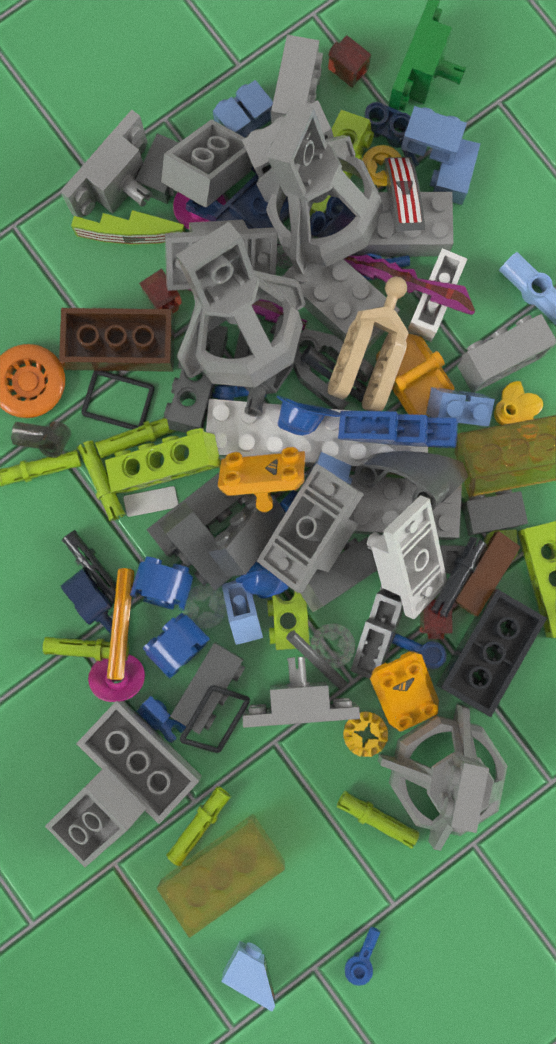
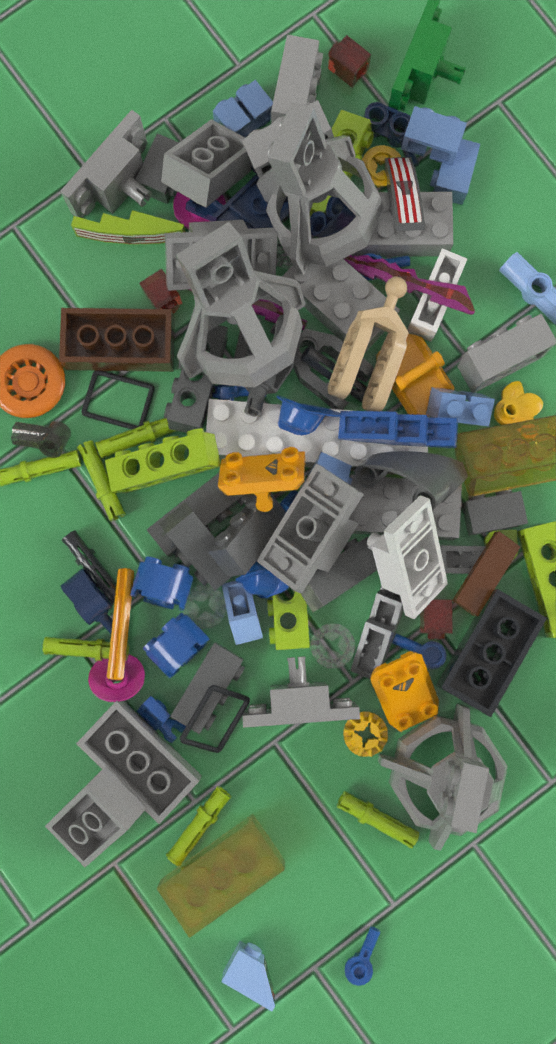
(150, 501): white sticker -> none
(301, 645): dark grey bar -> none
(463, 567): black pin -> none

